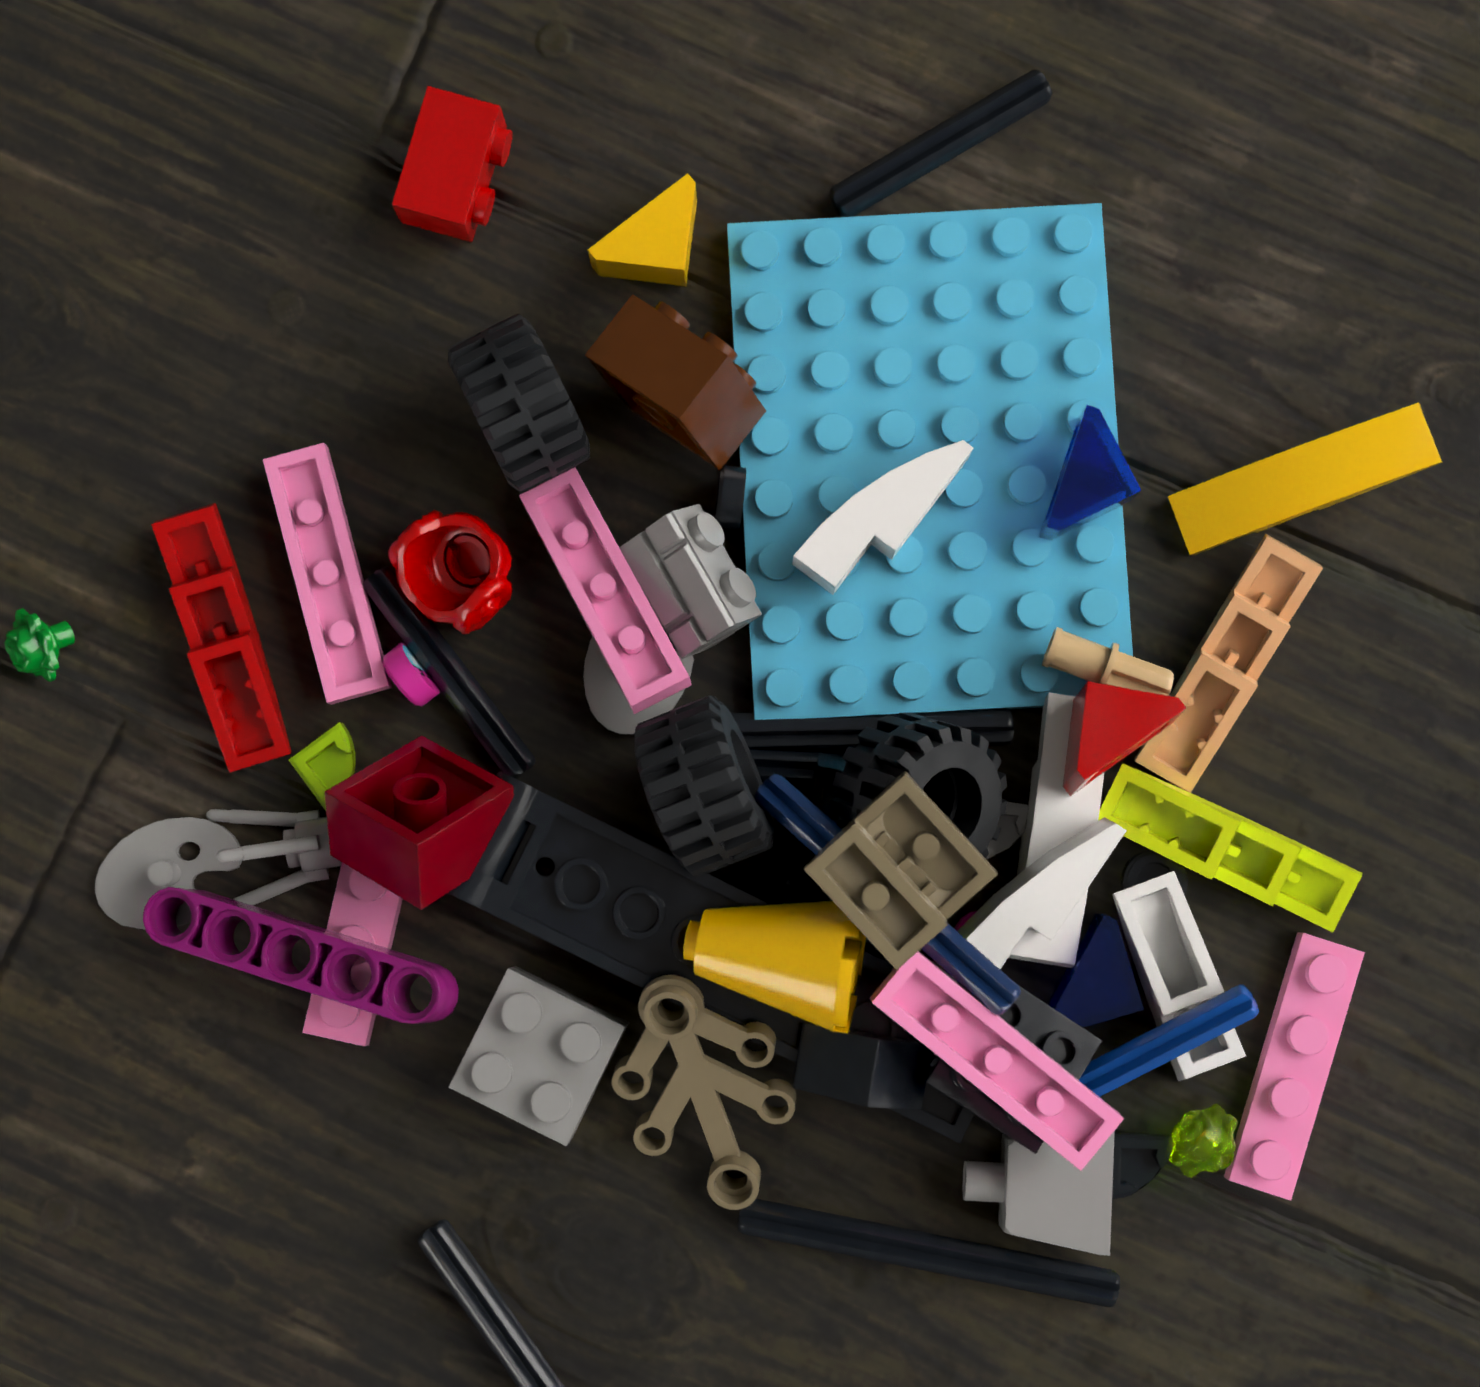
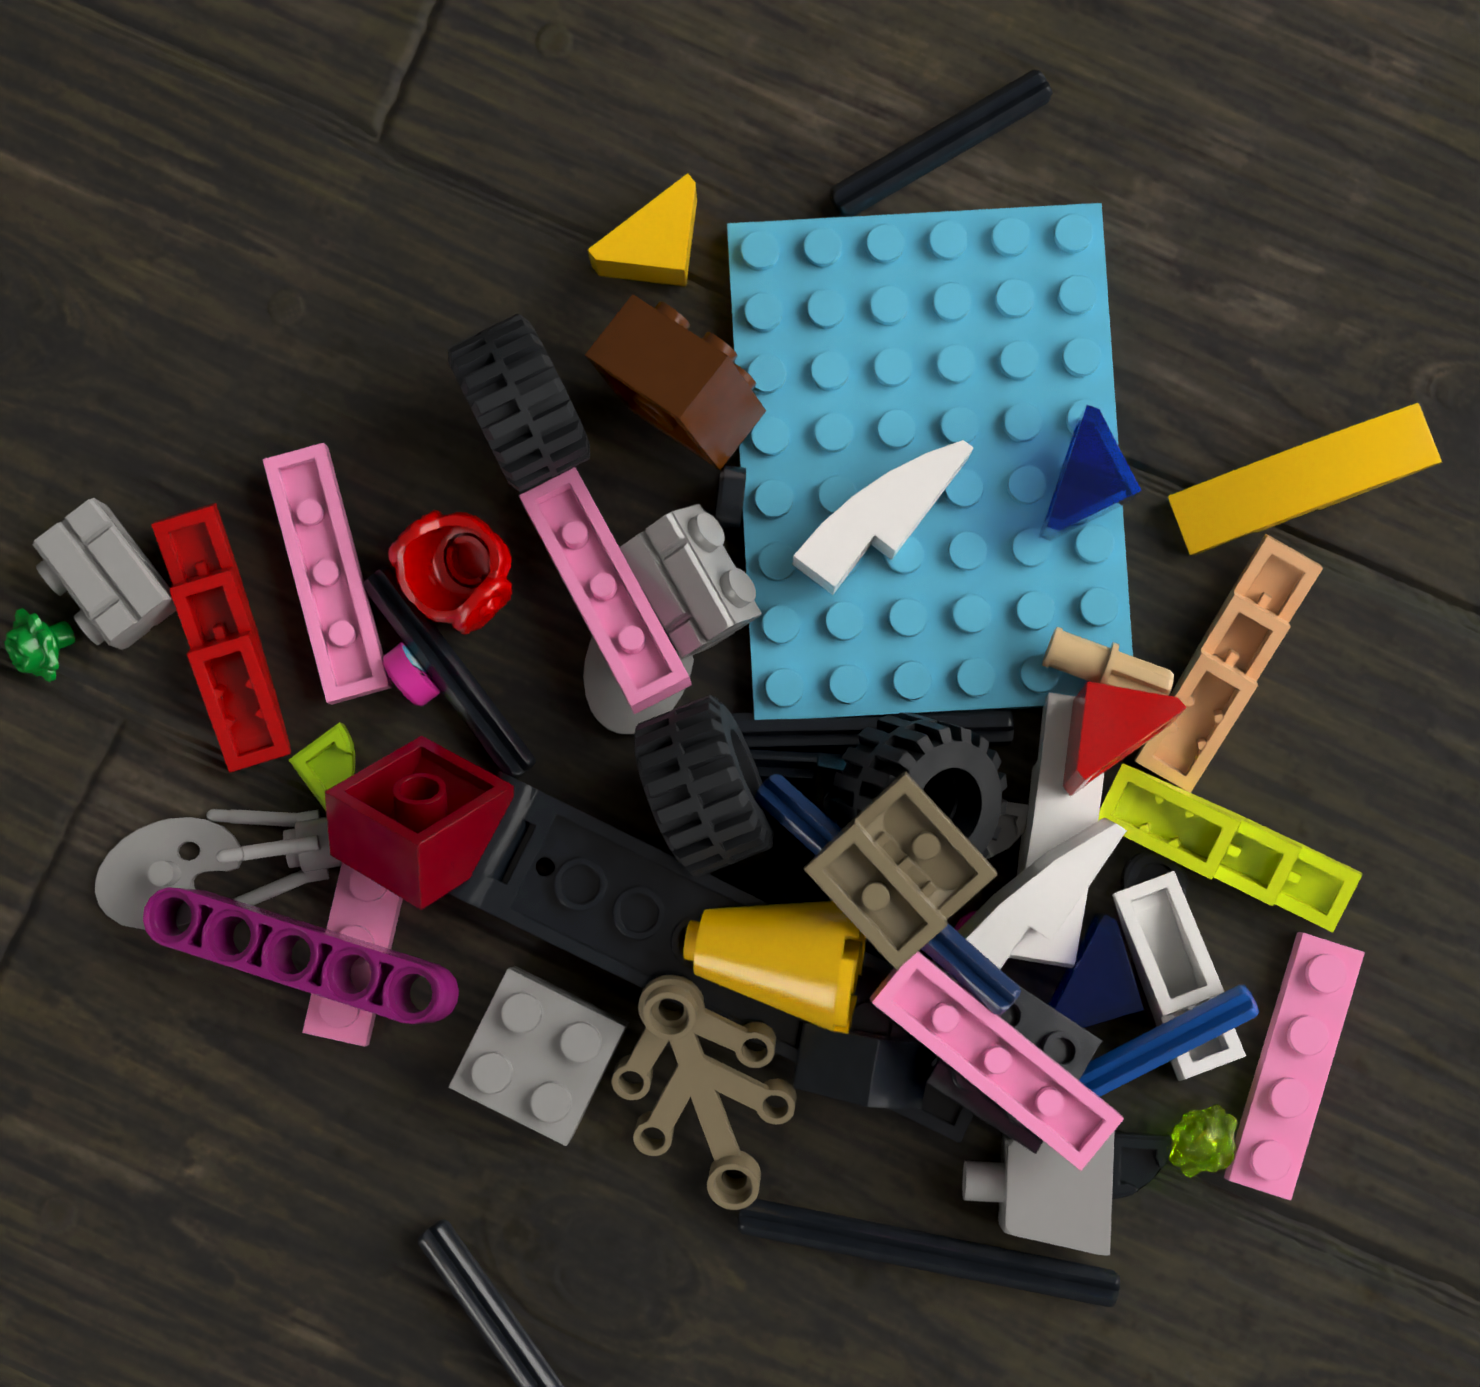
(104, 574): none -> light grey brick
(452, 164): red brick -> none

